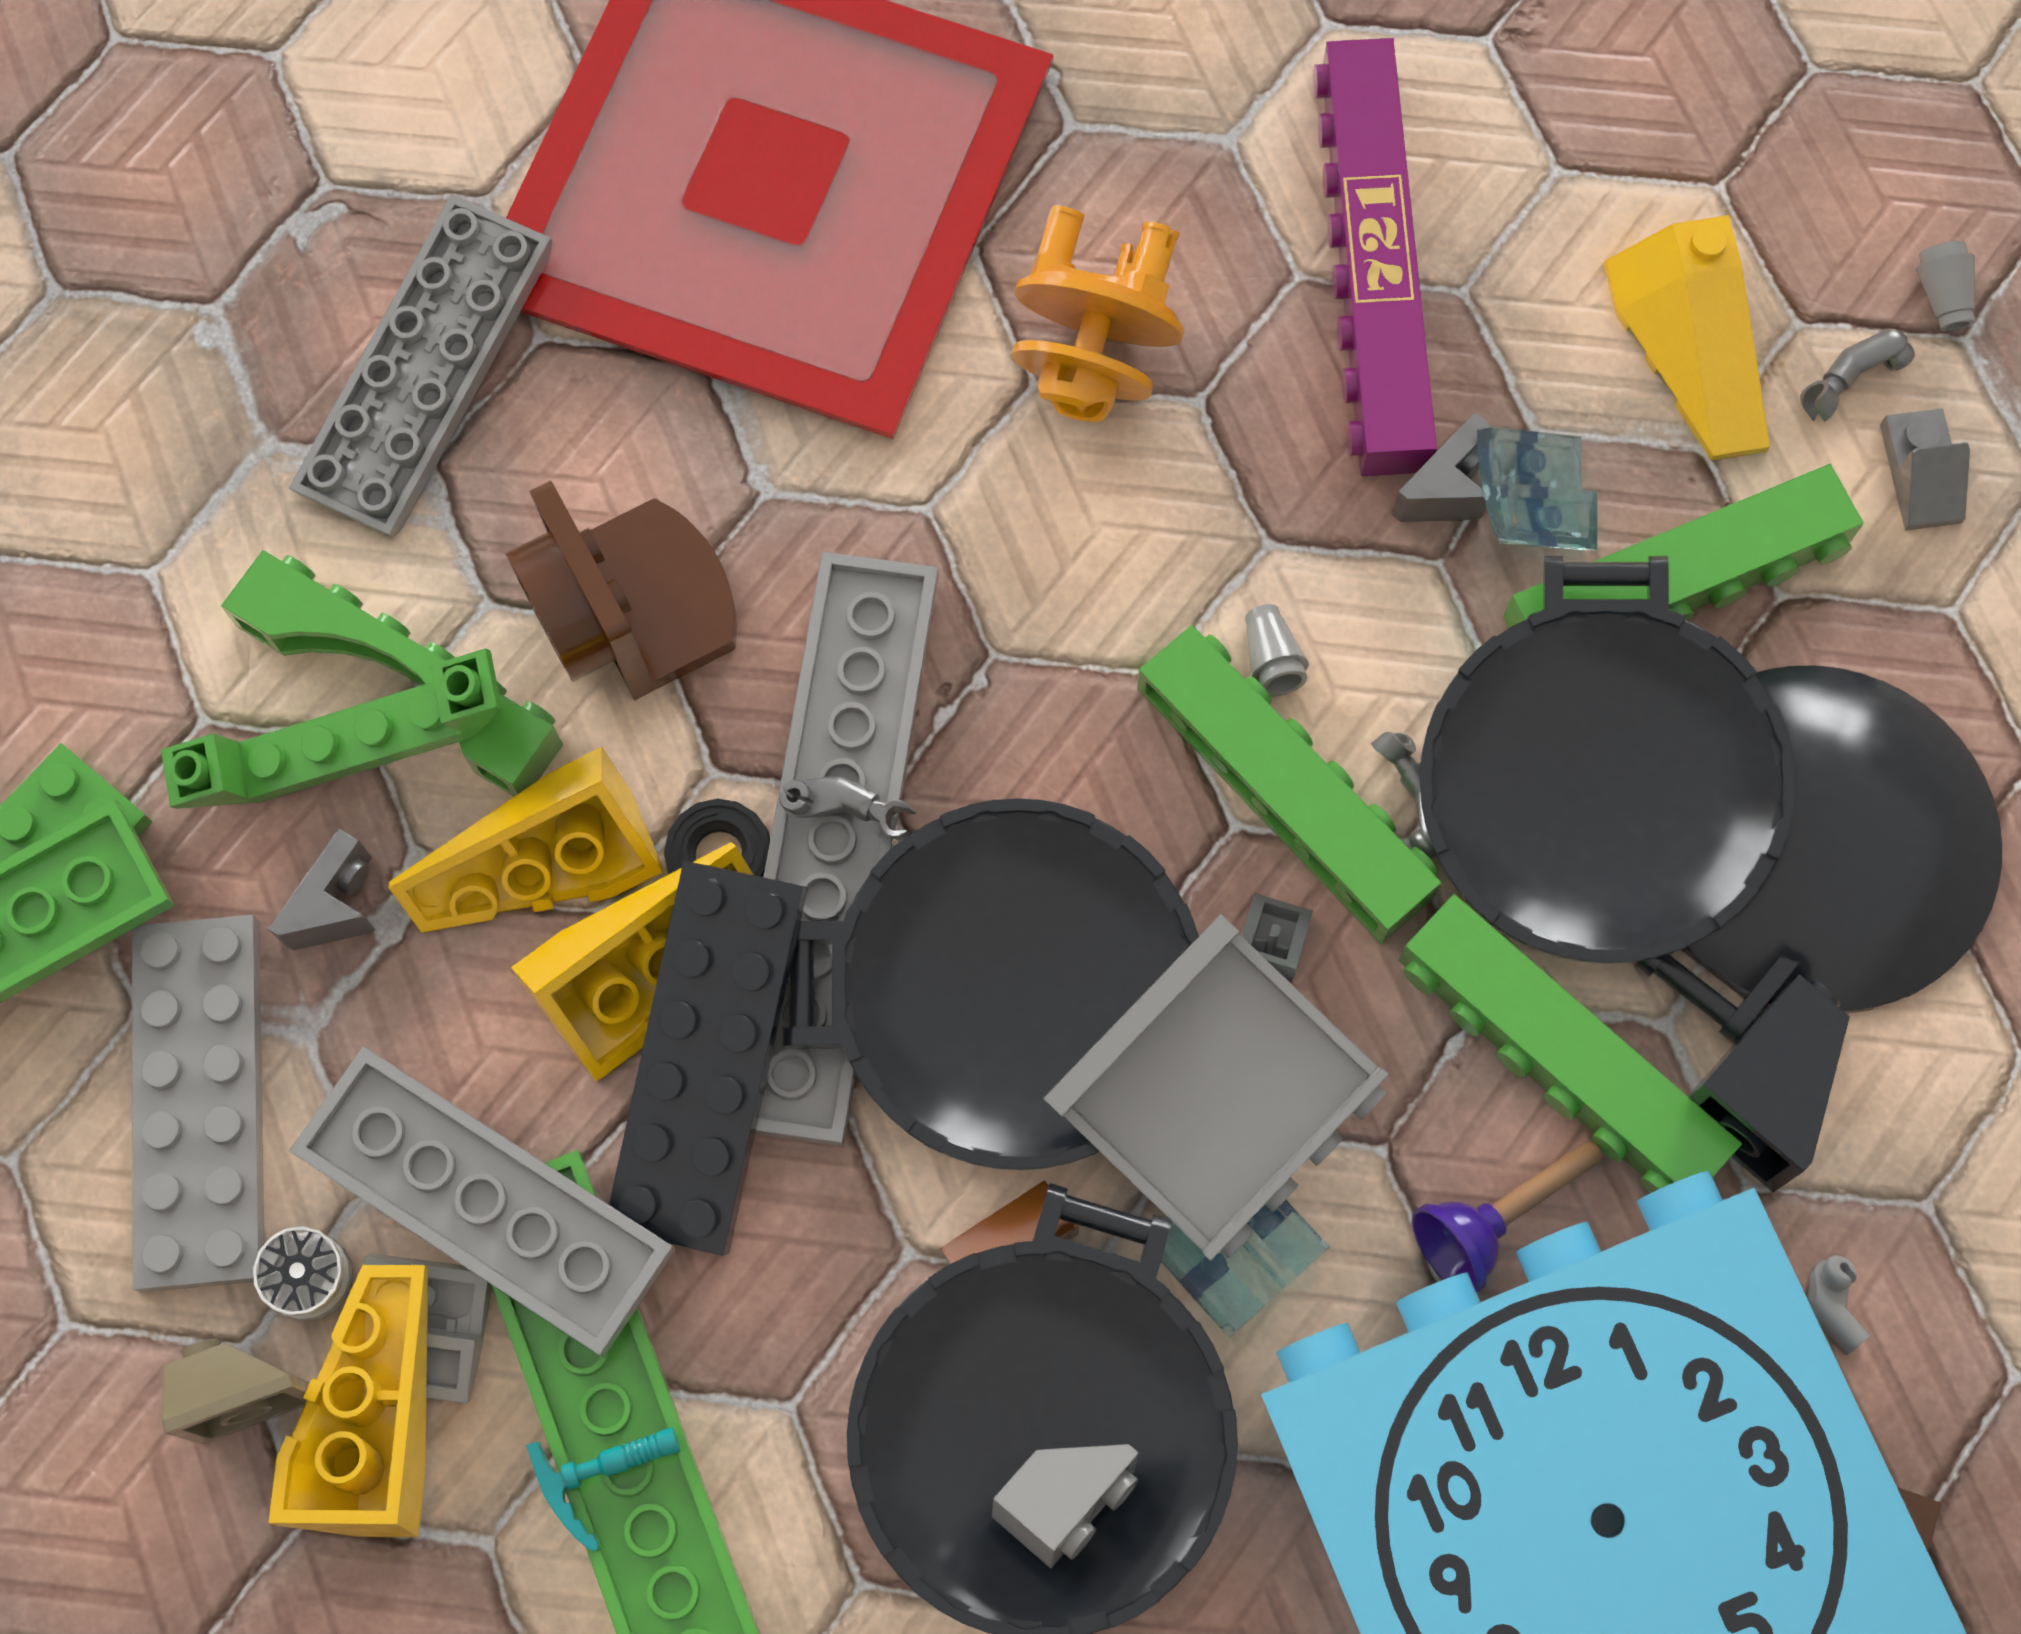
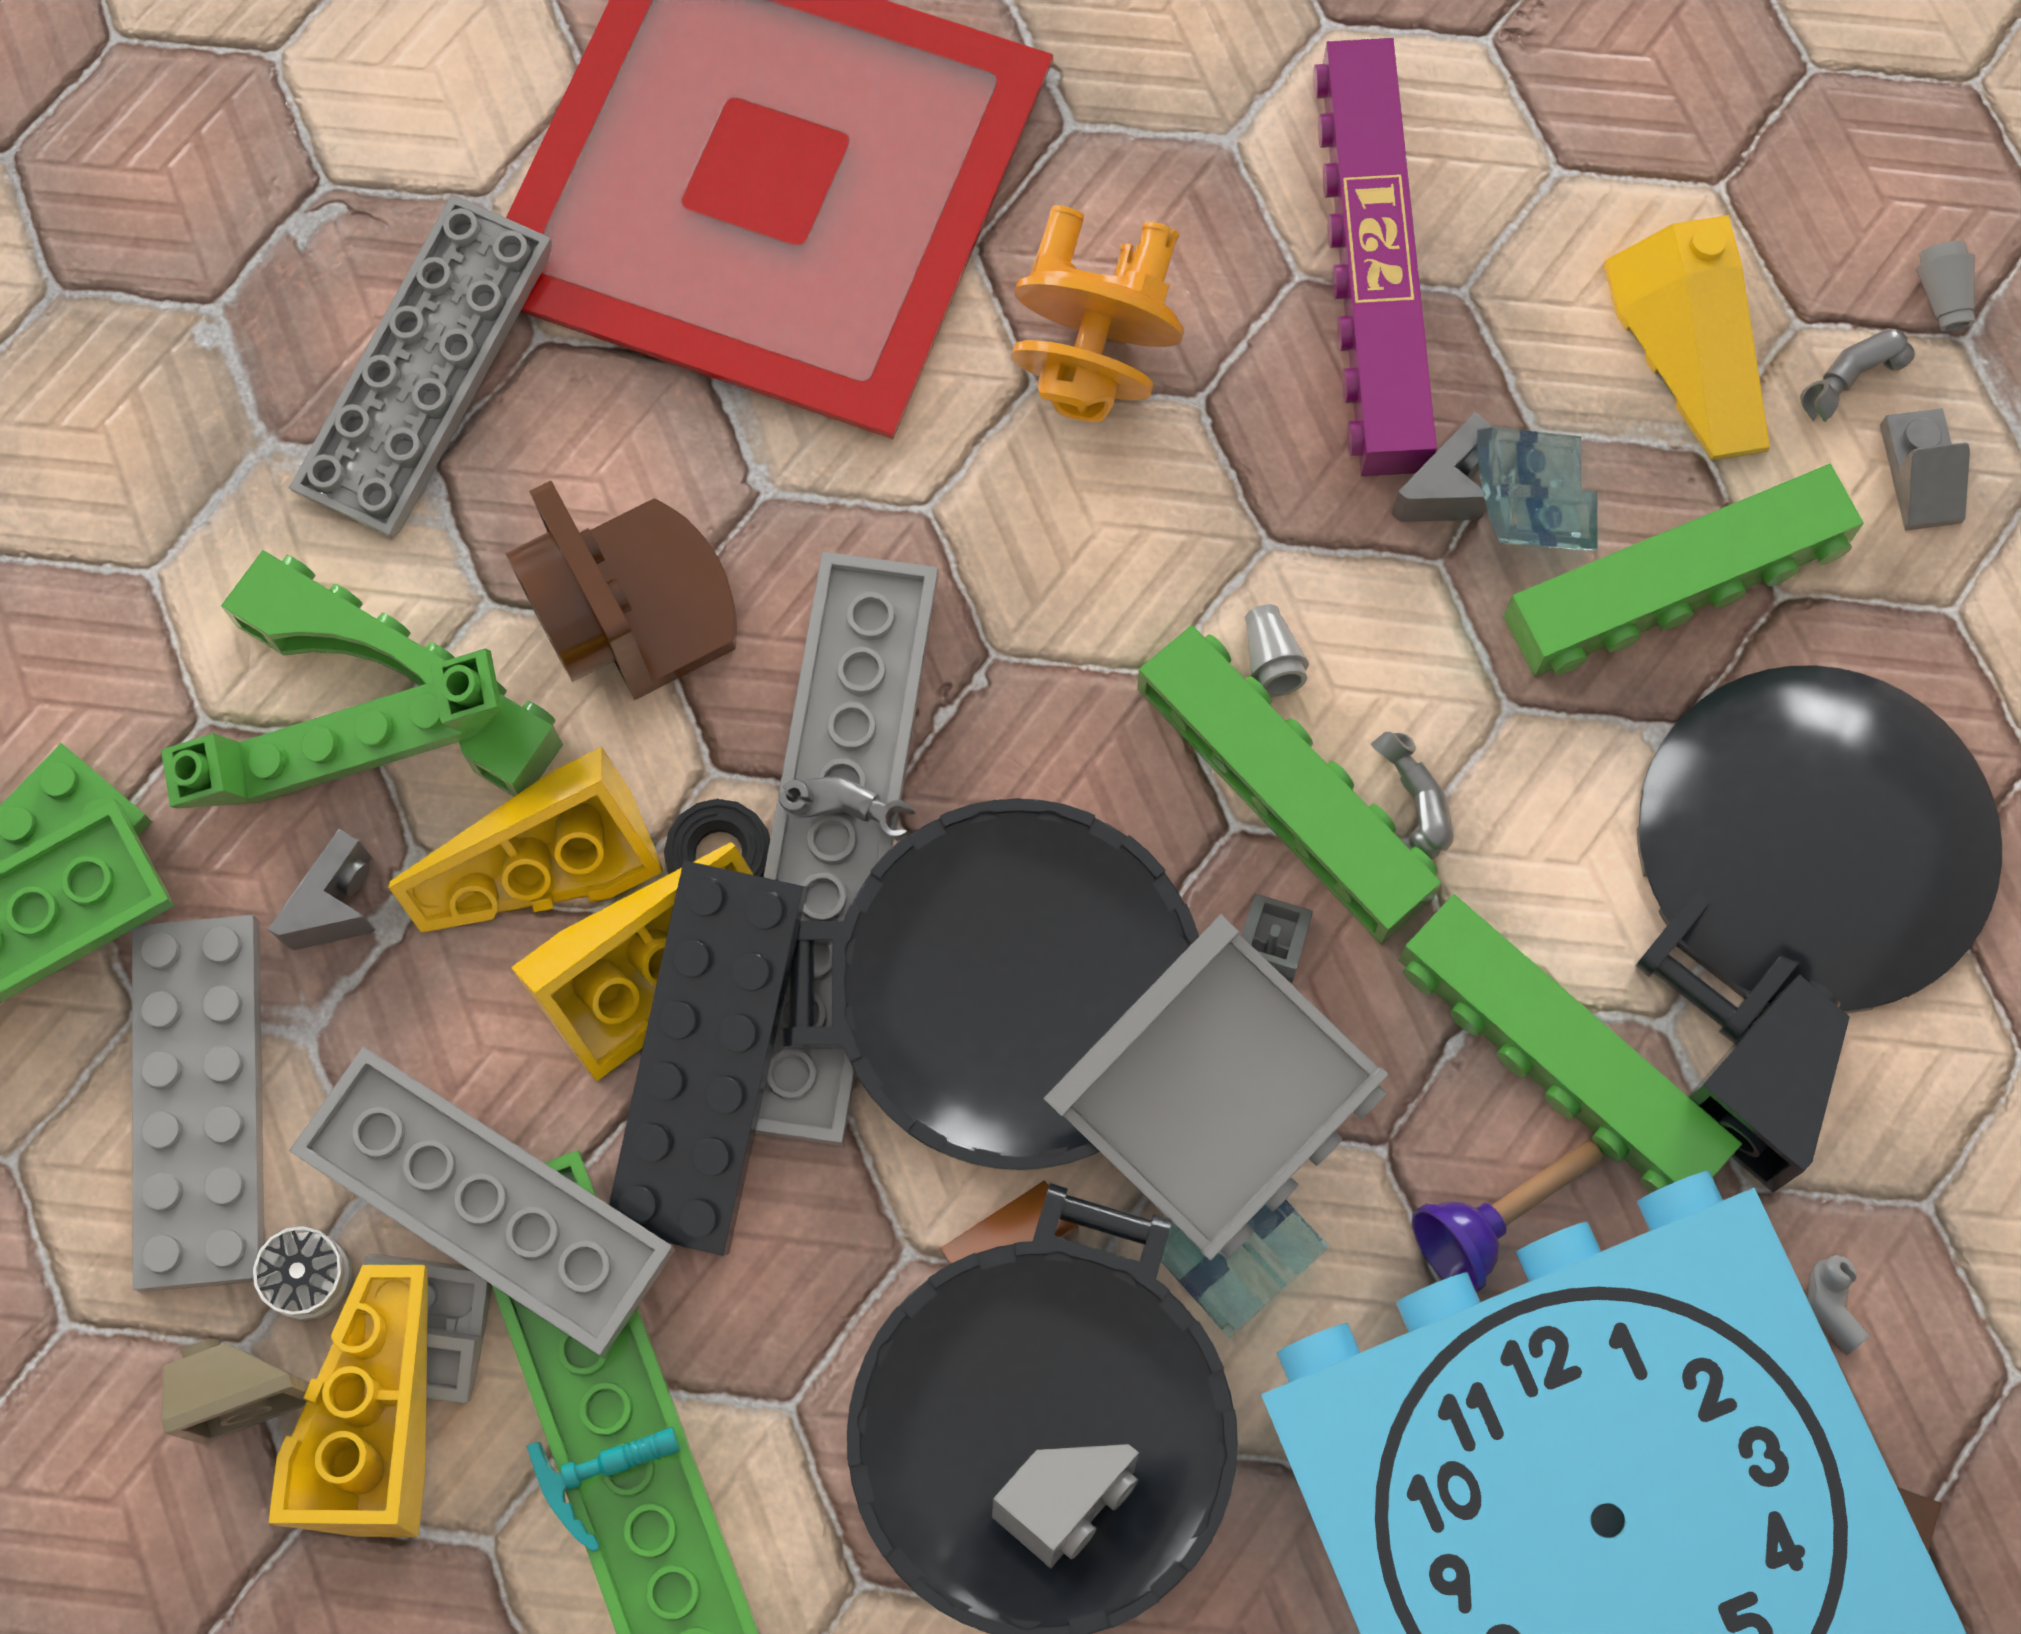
(1607, 774): black dish -> none

